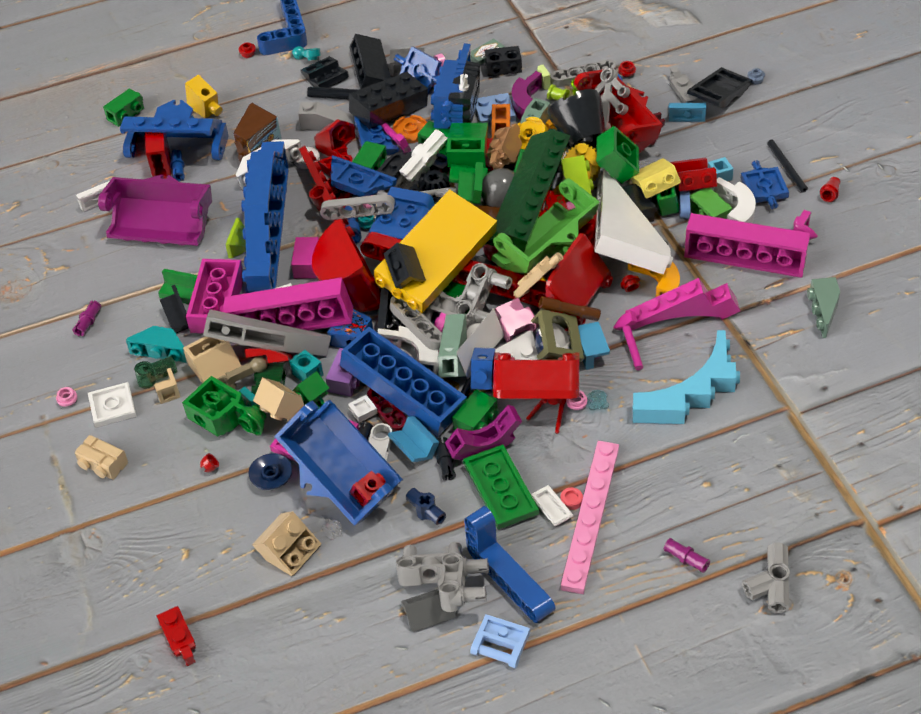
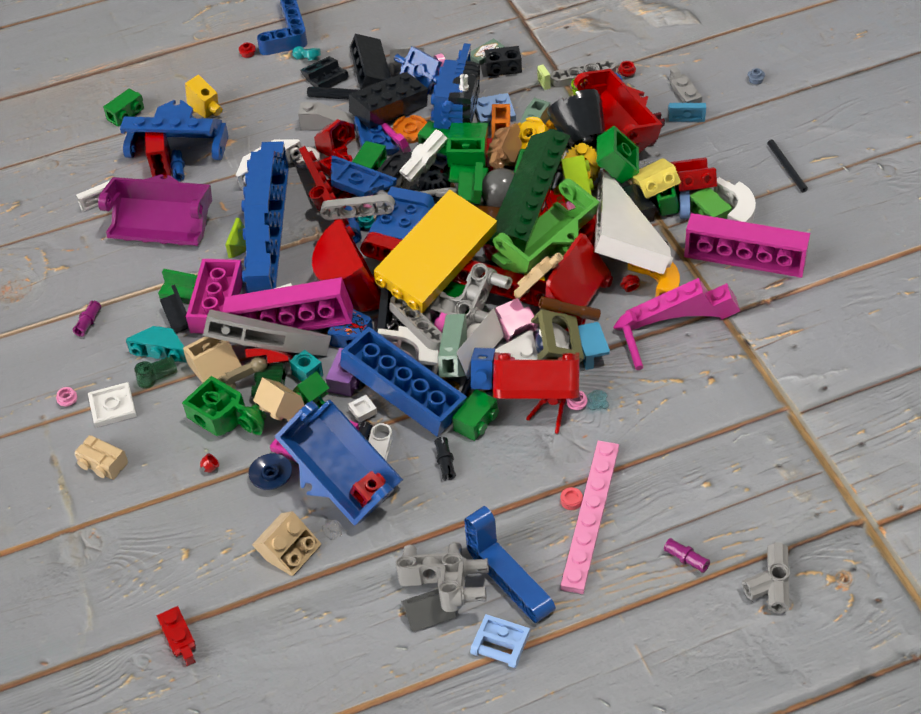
(167, 389): tan panel -> none
(247, 396): teal tile -> none
(254, 128): reddish brown slope -> none
(302, 257): dark pink brick -> none
(387, 418): dark red beam -> none
(403, 265): black panel -> none
(415, 440): dark azure panel -> none
(425, 506): dark blue axle -> none
(499, 432): magenta arch -> none
(501, 486): green plate -> none
(523, 90): magenta arch -> none
(551, 505): white tile -> none
(557, 93): lime bush -> none
(609, 78): light grey plant -> none
(673, 403): medium azure arch -> none
(720, 87): black slope -> none
(723, 168): medium azure plate -> none
(765, 184): blue plate -> none
(802, 224): dark pink plate -> none
(825, 298): sand green slope -> none
(830, 190): red cone -> none

